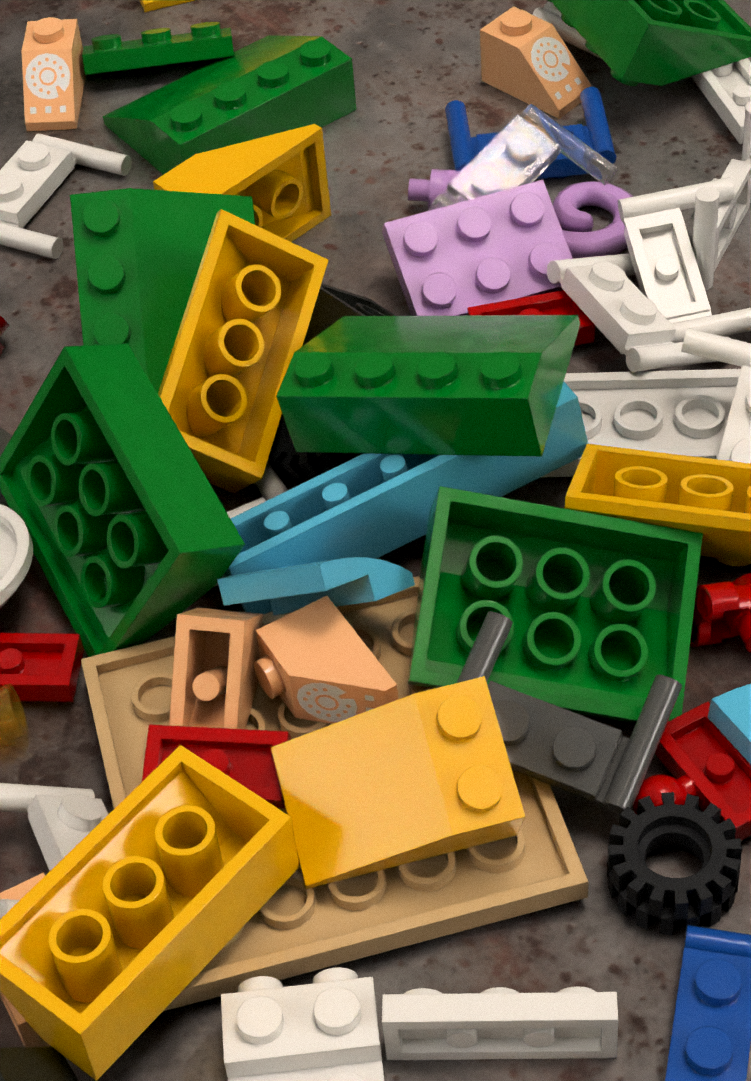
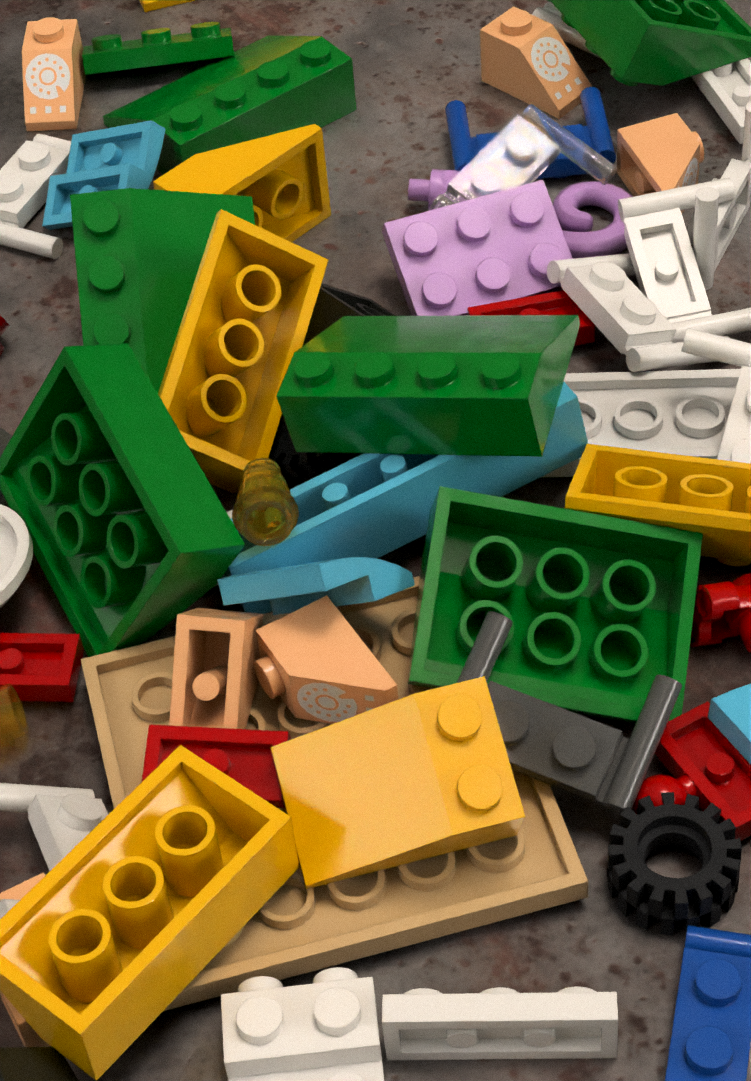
(104, 162): none -> medium azure slope
(264, 504): none -> clear yellow cone
(658, 155): none -> light nougat slope

